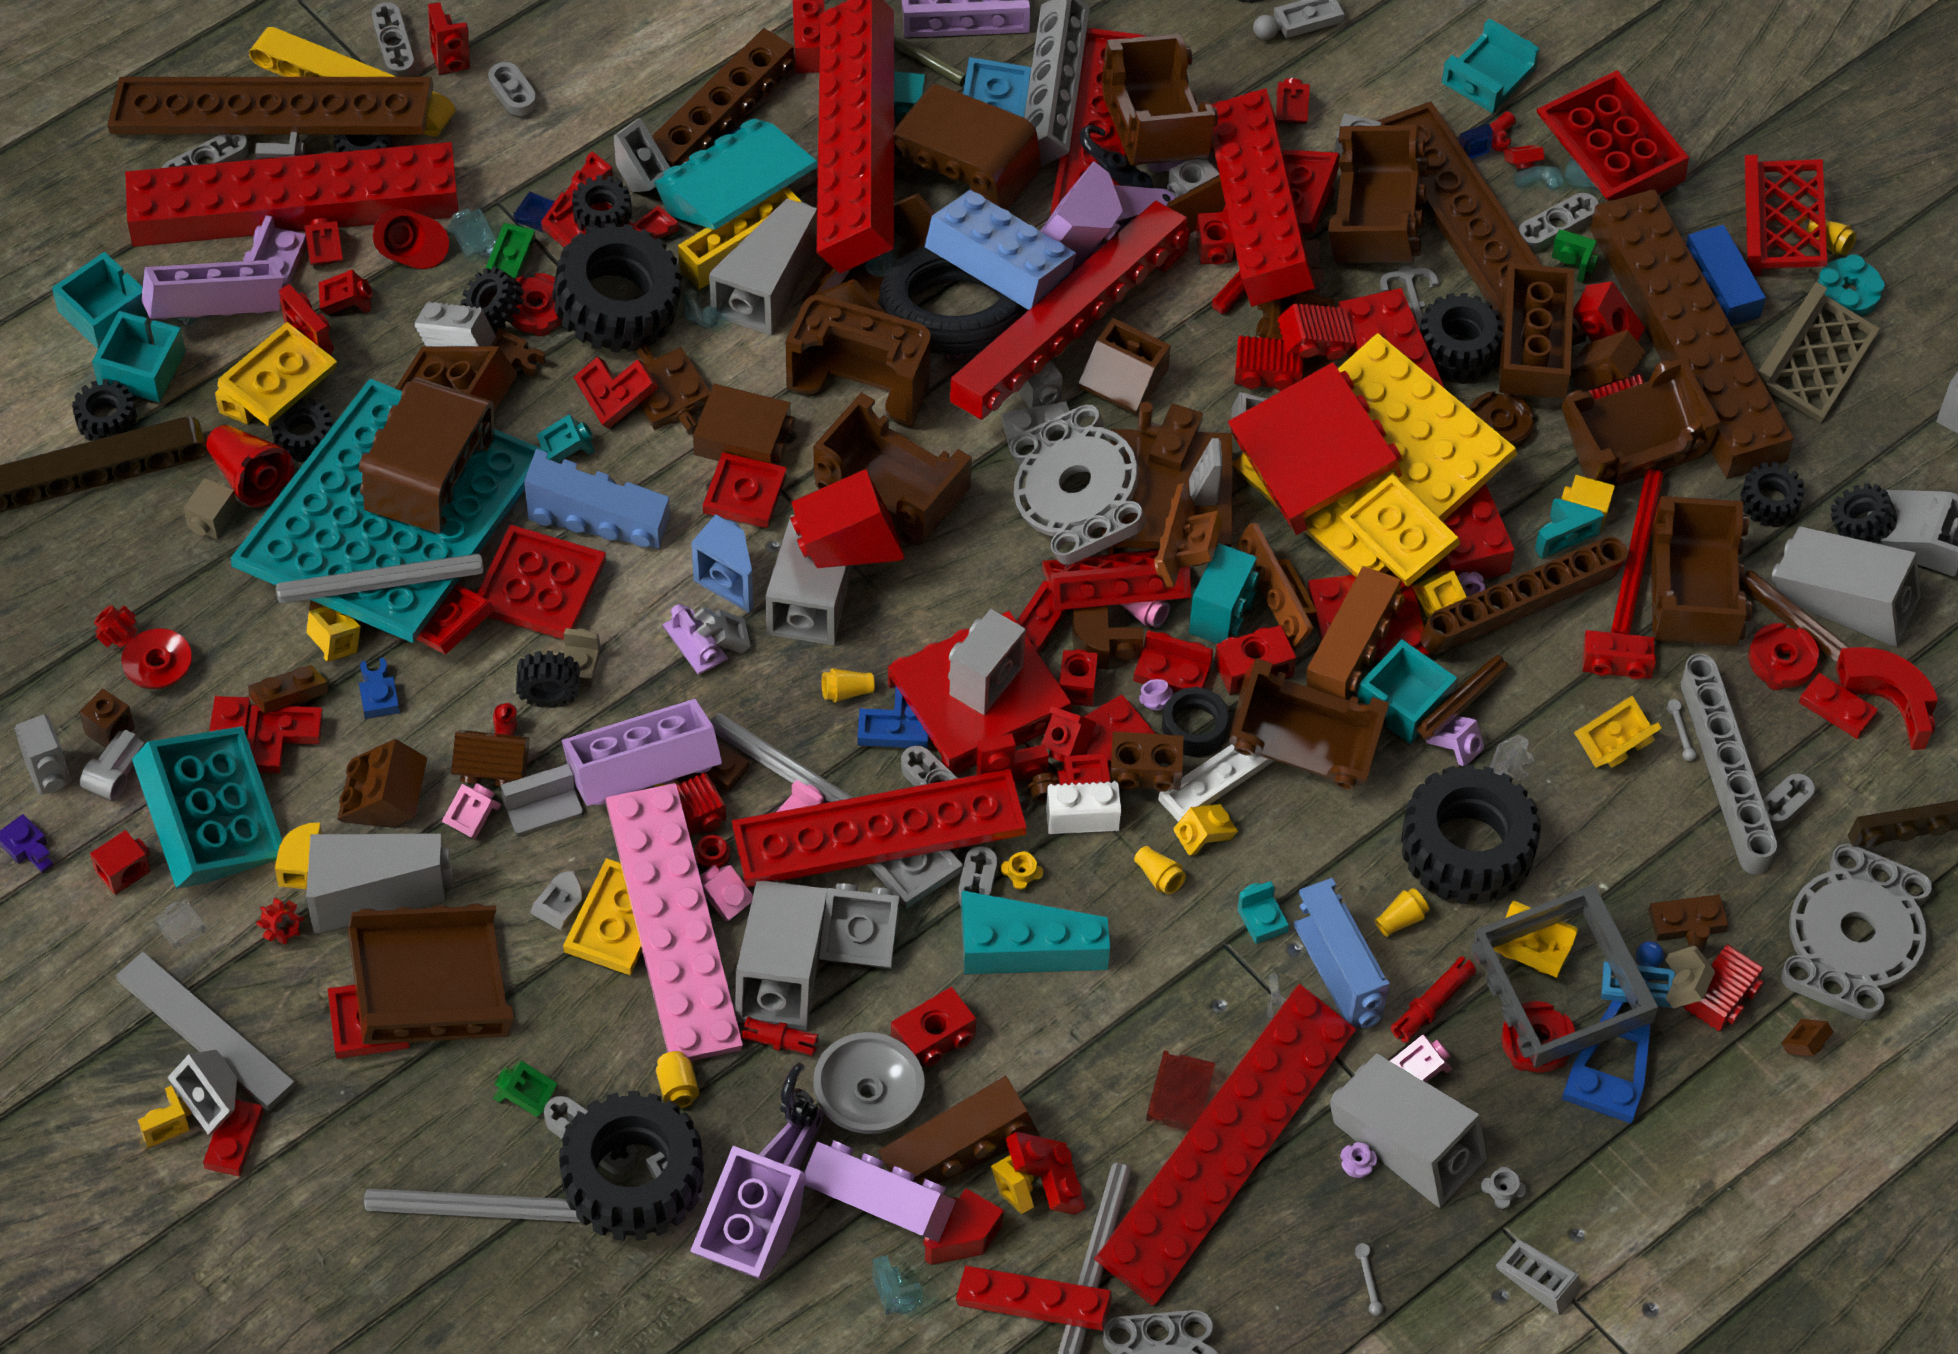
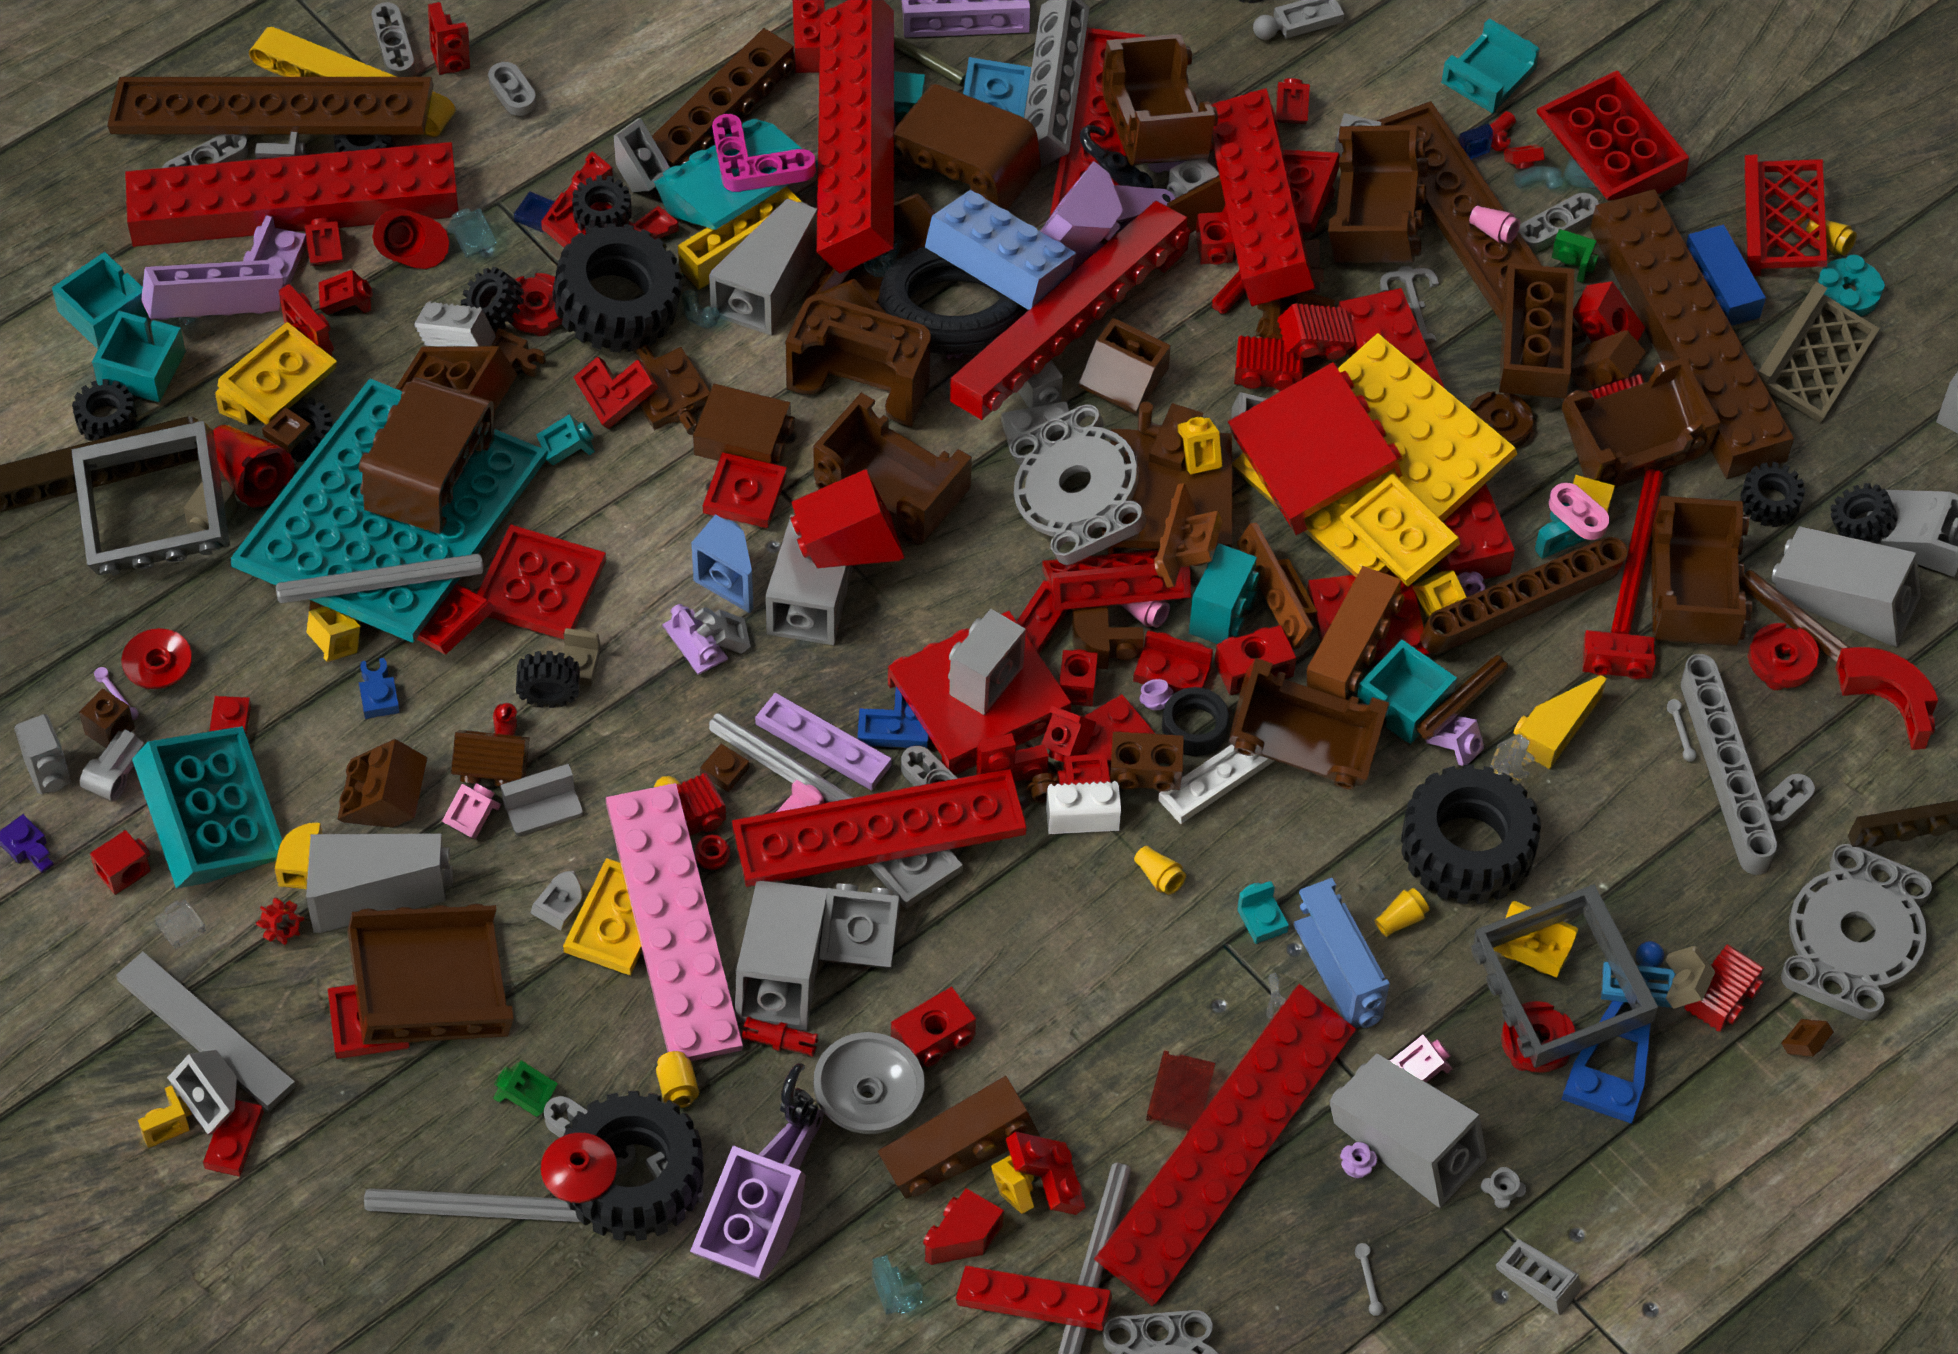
(101, 675): none -> lavender hinge
(115, 626): red gear -> none
(142, 447): none -> dark grey window
(286, 725): red plate -> none
(287, 429): none -> reddish brown plate
(287, 689): reddish brown plate -> none
(512, 249): green plate -> none
(583, 1181): none -> red dish
(594, 503): medium blue wedge -> none
(642, 752): lavender brick -> none
(725, 891): bright pink bracket -> none
(750, 168): none -> dark pink beam
(823, 741): none -> lavender plate
(845, 684): yellow cone -> none
(877, 1191): lavender brick -> none
(970, 877): light grey beam -> none
(1025, 861): yellow plate -> none
(1029, 937): teal wedge -> none
(1201, 445): none -> yellow bracket
(1203, 826): yellow bracket -> none
(1206, 476): light grey slope -> none
(1423, 1009): red pin -> none
(1463, 317): black tyre -> none
(1497, 224): none -> bright pink cone
(1558, 720): none -> yellow slope
(1581, 511): none -> bright pink plate
(1616, 732): yellow bracket -> none
(1689, 918): reddish brown plate -> none
(1838, 705): red plate -> none

